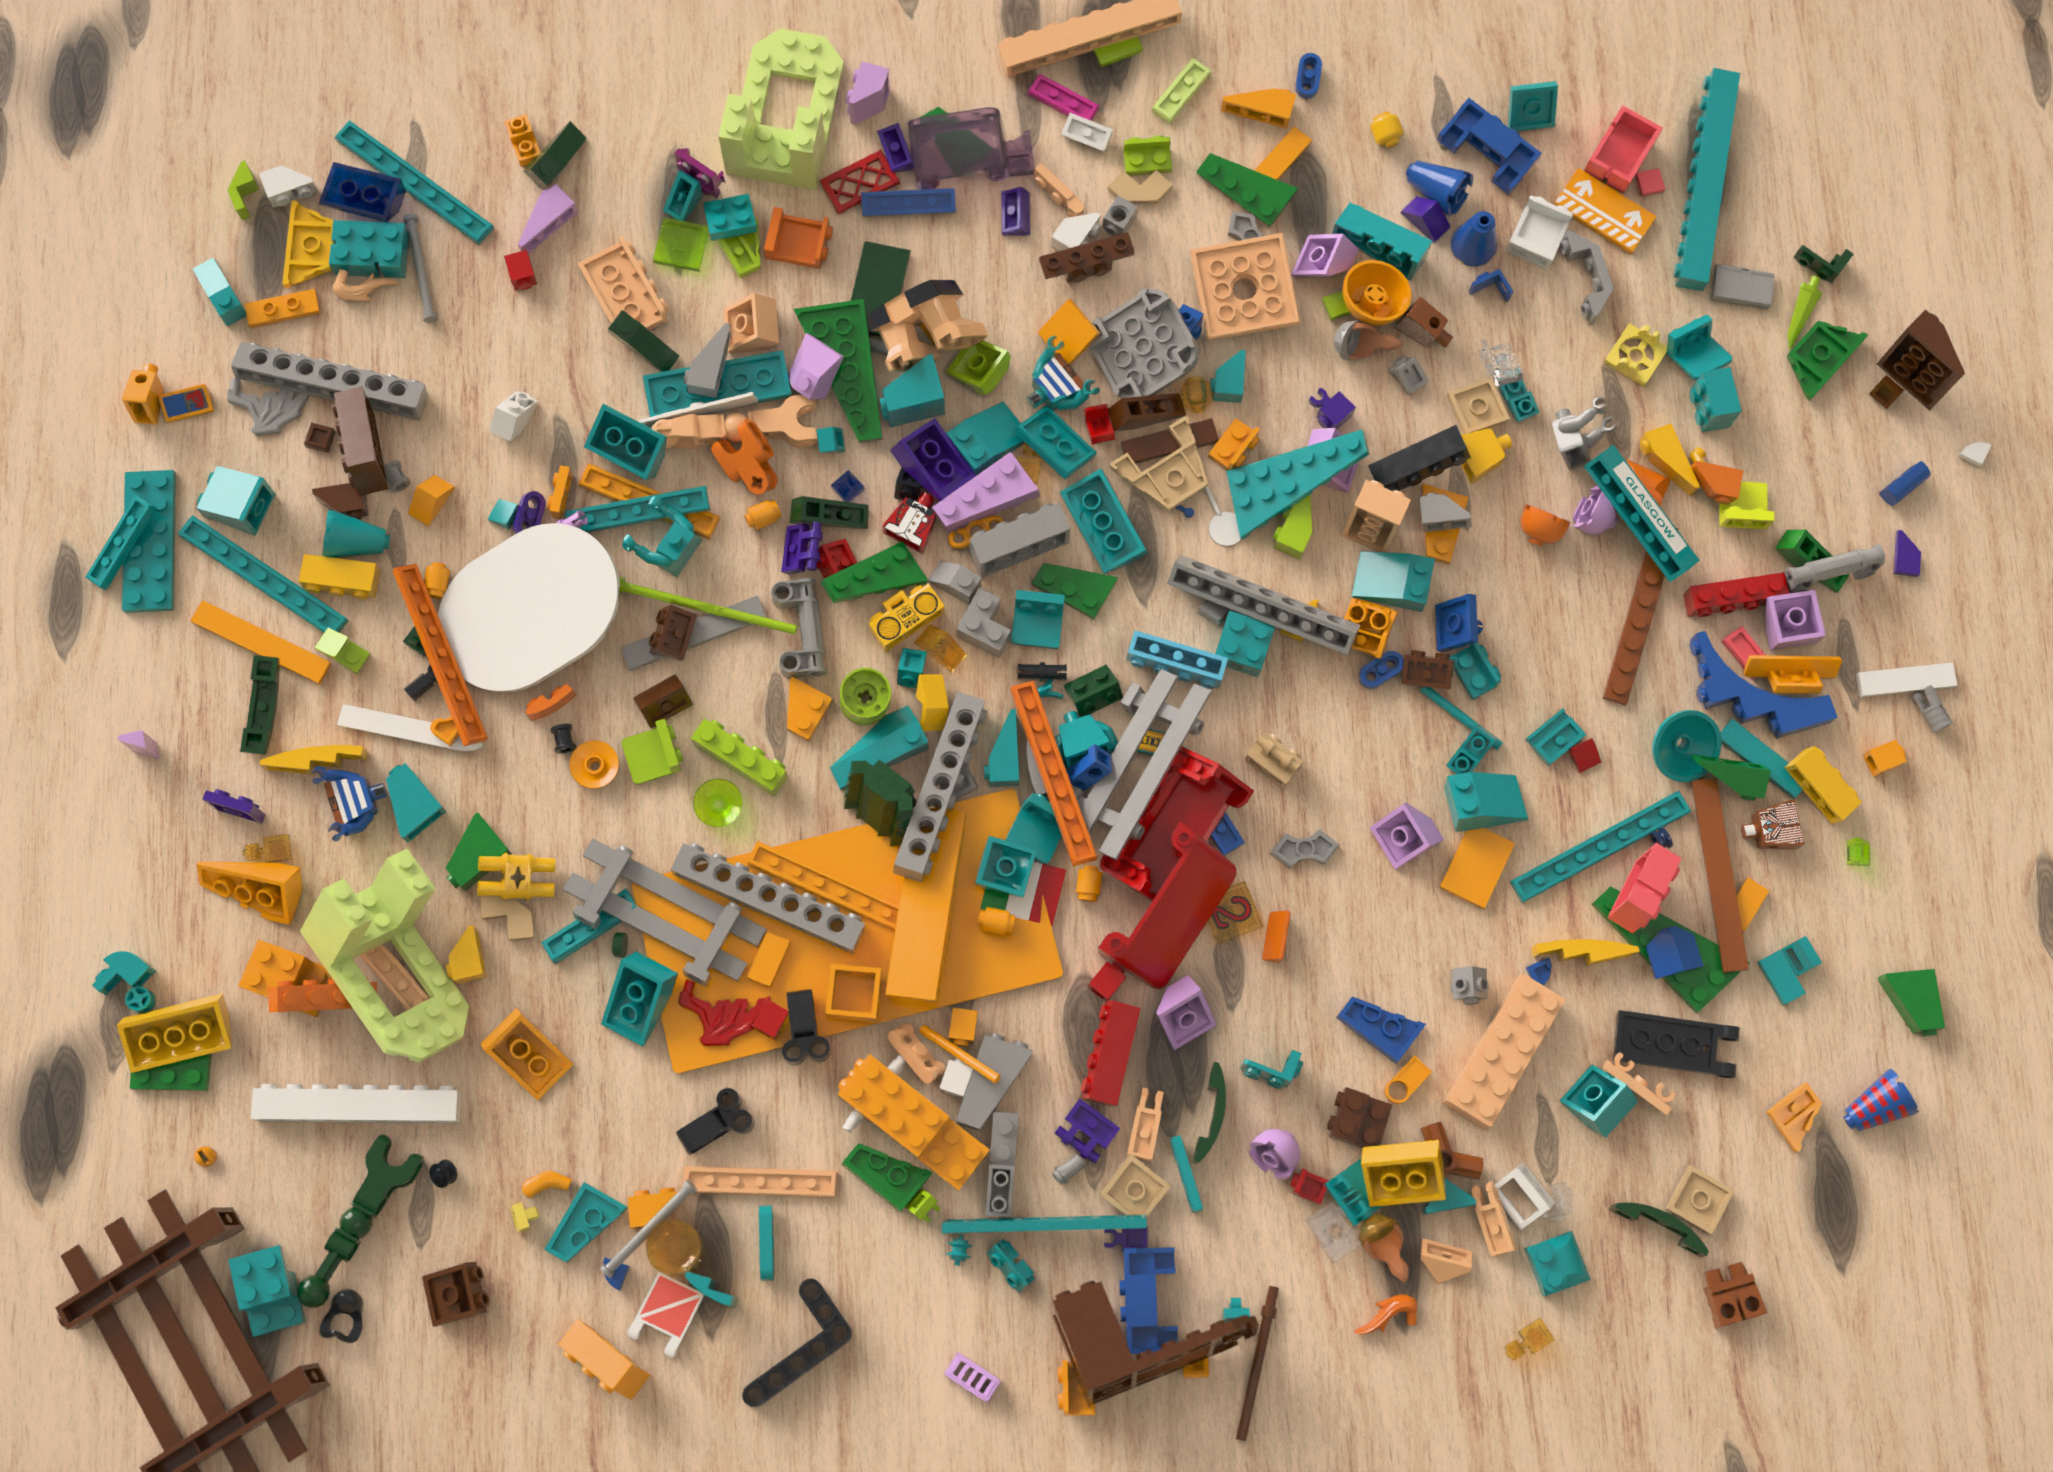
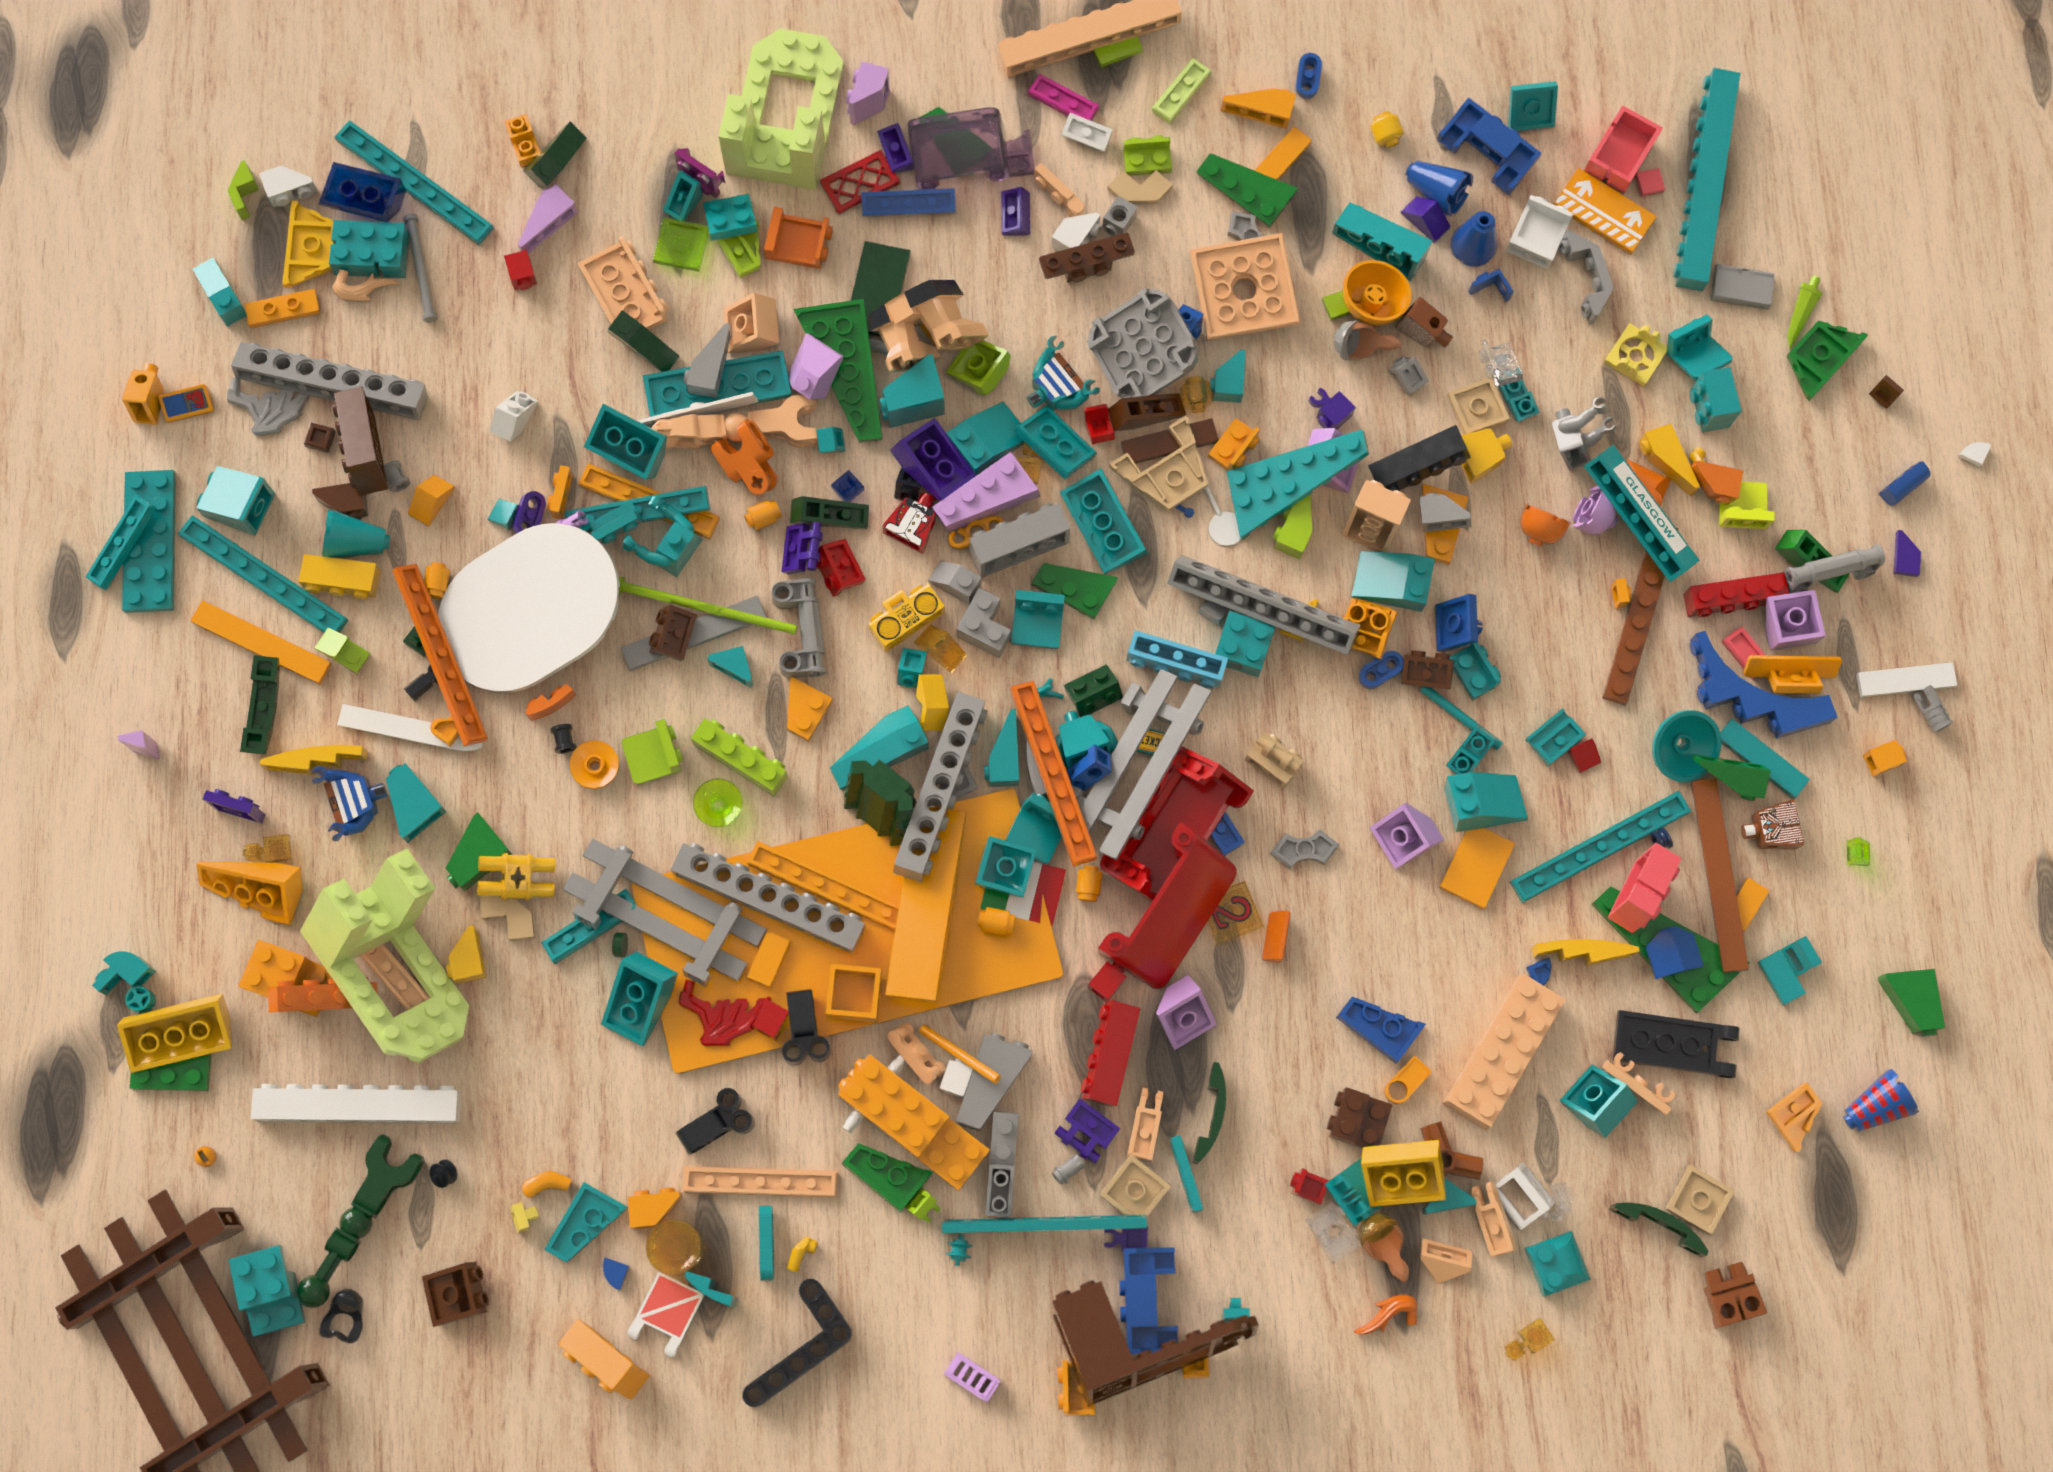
(526, 1054): light orange slope -> none
(620, 520): none -> teal bracket
(642, 1235): light grey bar -> none
(663, 700): reddish brown panel -> none
(732, 663): none -> teal slope
(798, 1252): none -> yellow arm
(863, 682): lime wheel -> none
(875, 574): green wing -> none
(963, 1027): light orange brick -> none
(1016, 1275): teal hinge -> none
(1042, 671): black pin -> none
(1071, 327): light orange tile -> none
(1268, 1313): reddish brown bar -> none
(1275, 1078): teal bracket -> none
(1276, 1151): lavender cylinder -> none
(1325, 256): lavender slope -> none
(1469, 984): light grey brick -> none
(1621, 593): none -> light orange plate
(1823, 784): yellow brick -> none
(1824, 269): dark green bracket -> none
(1924, 360): reddish brown slope -> none

